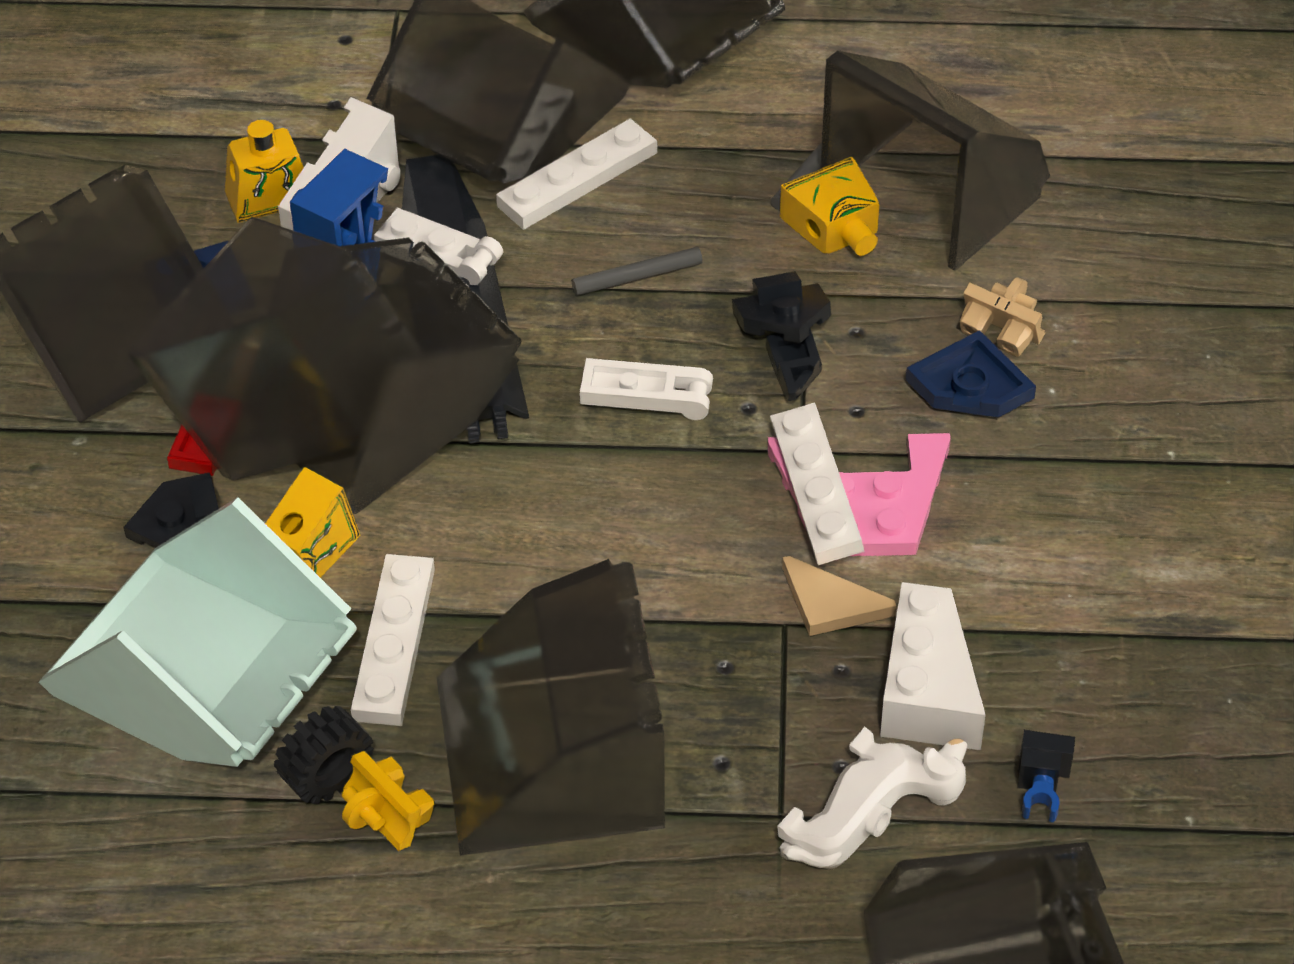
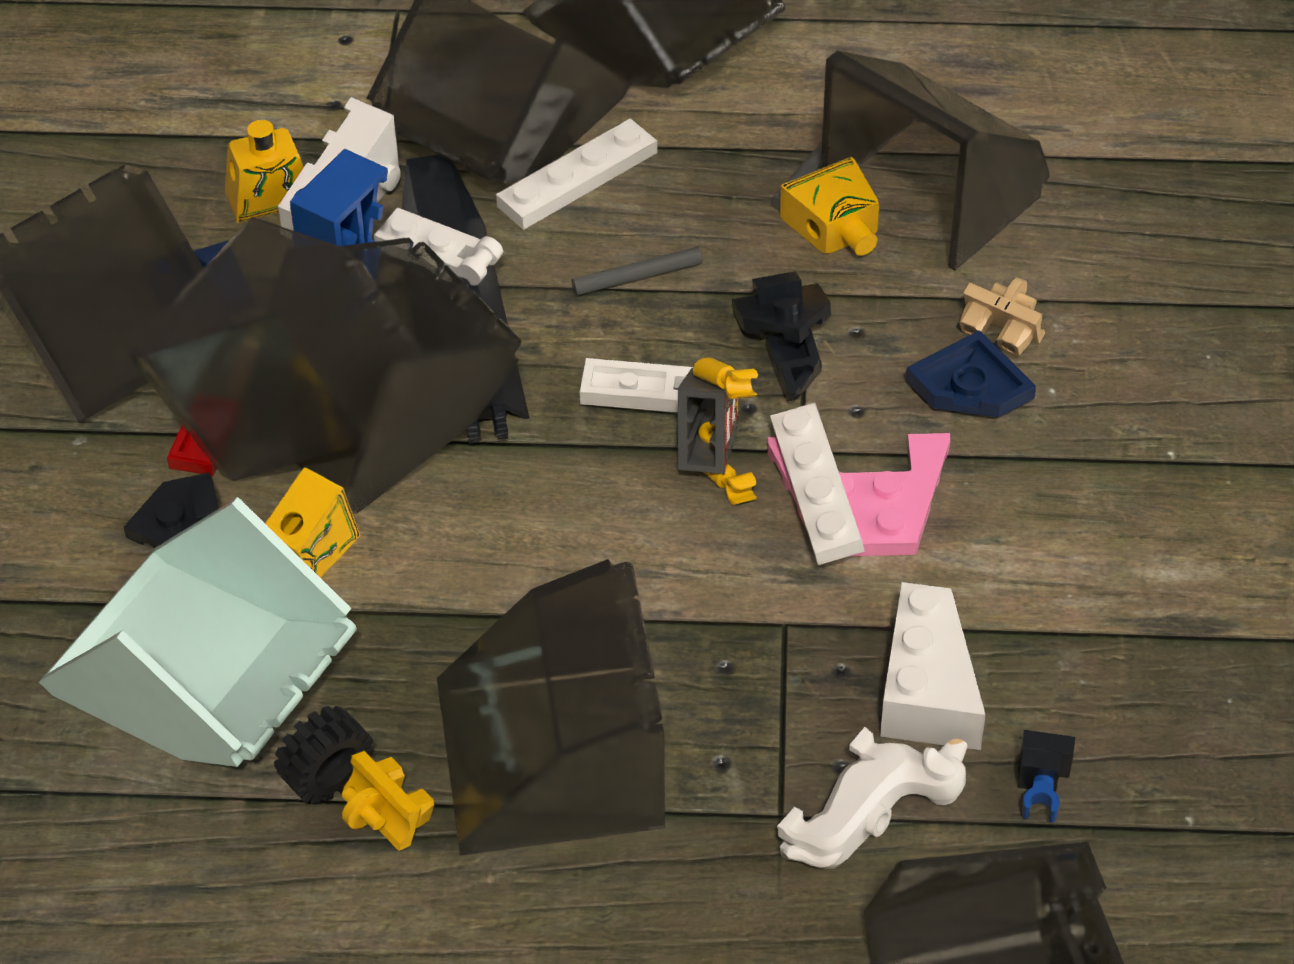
(393, 640): white plate -> none
(710, 424): none -> torso
(831, 601): tan tile -> none

